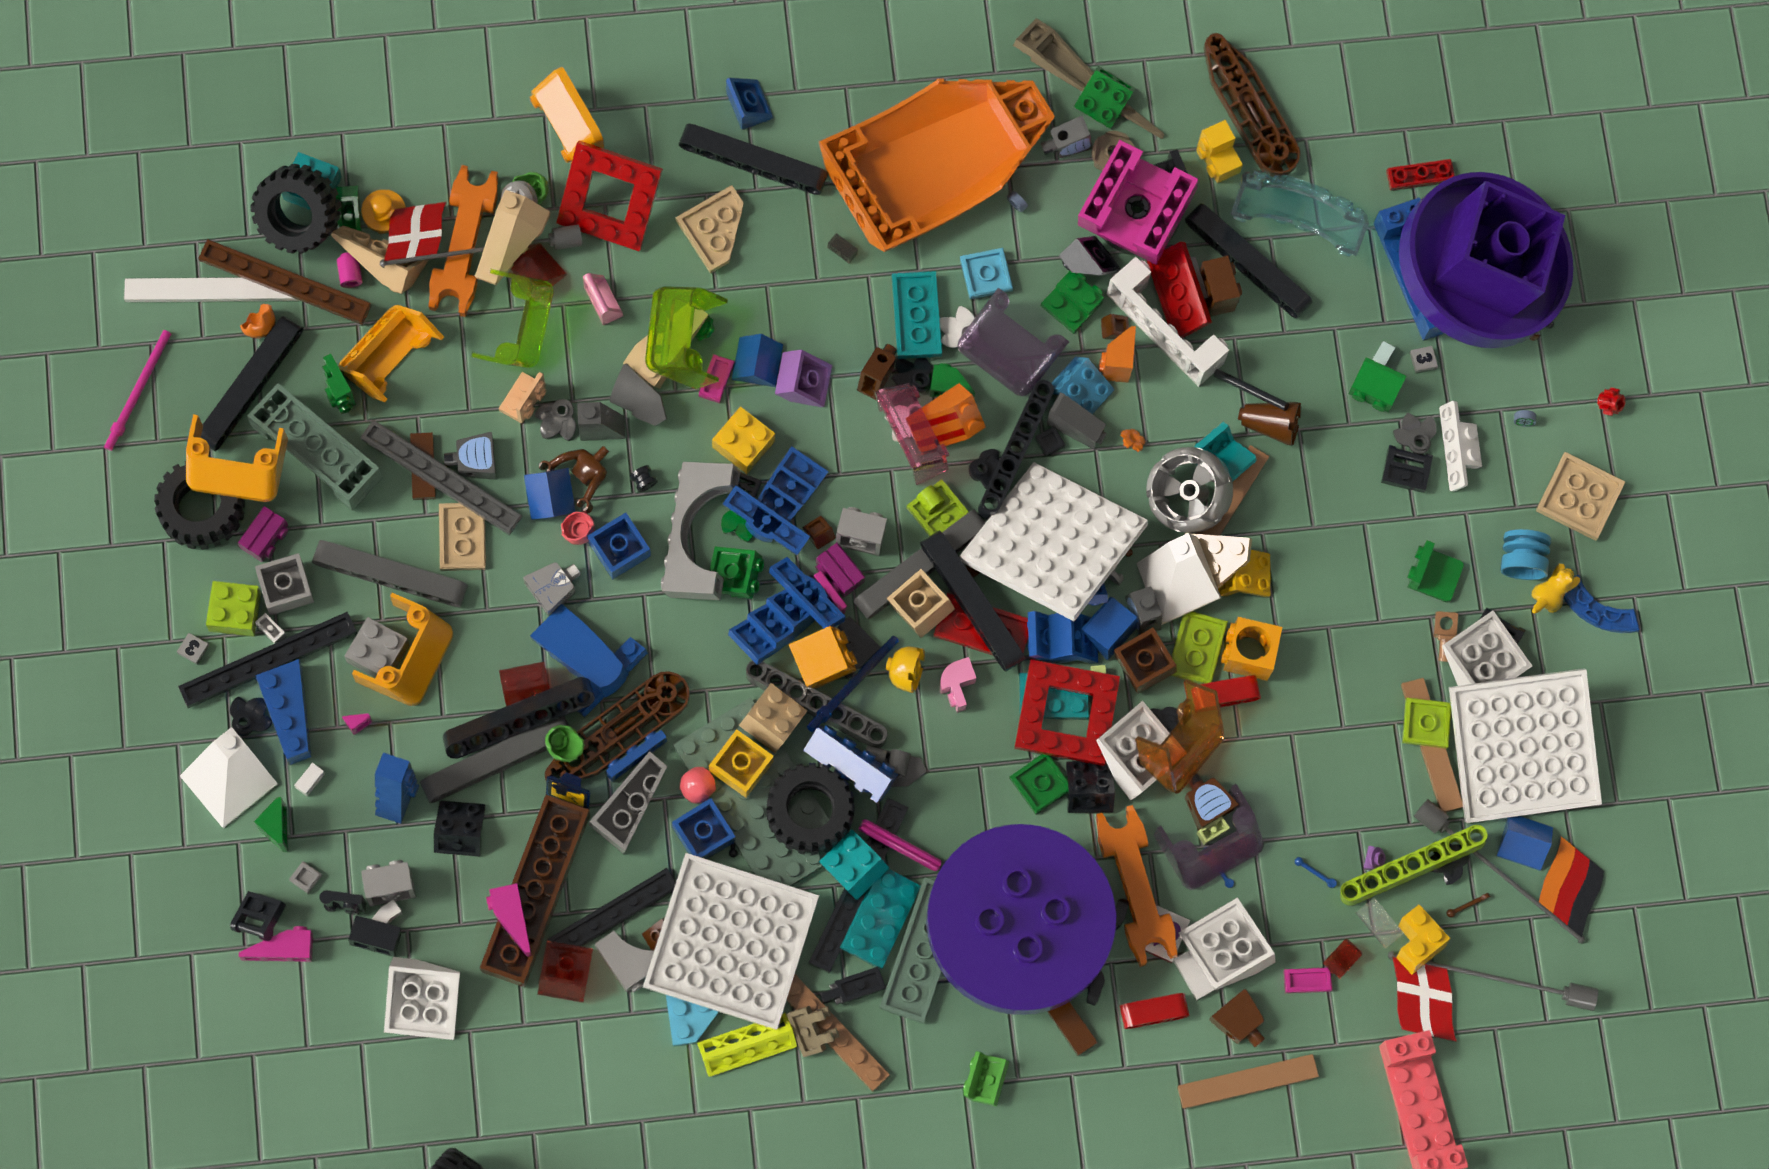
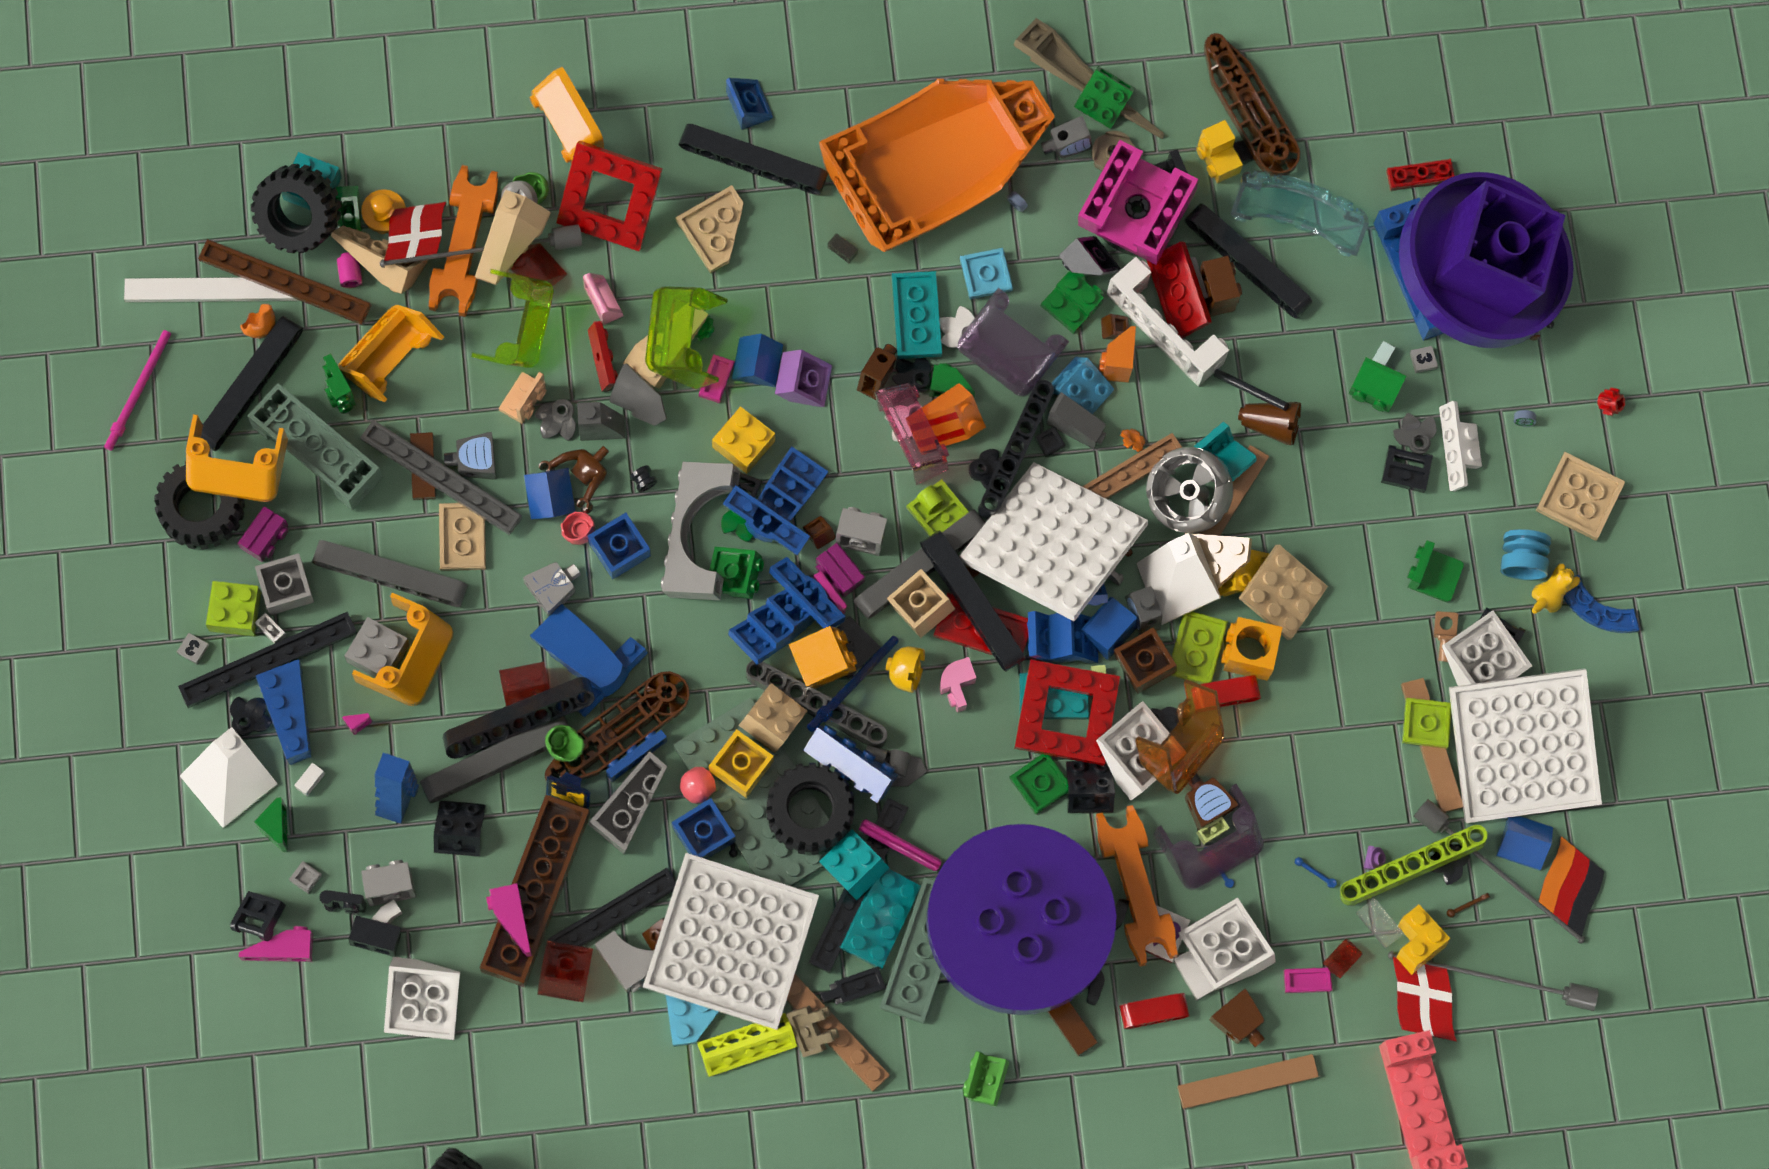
(602, 356): none -> red tile
(1132, 469): none -> medium nougat plate
(1243, 152): none -> black slope
(1283, 591): none -> tan plate

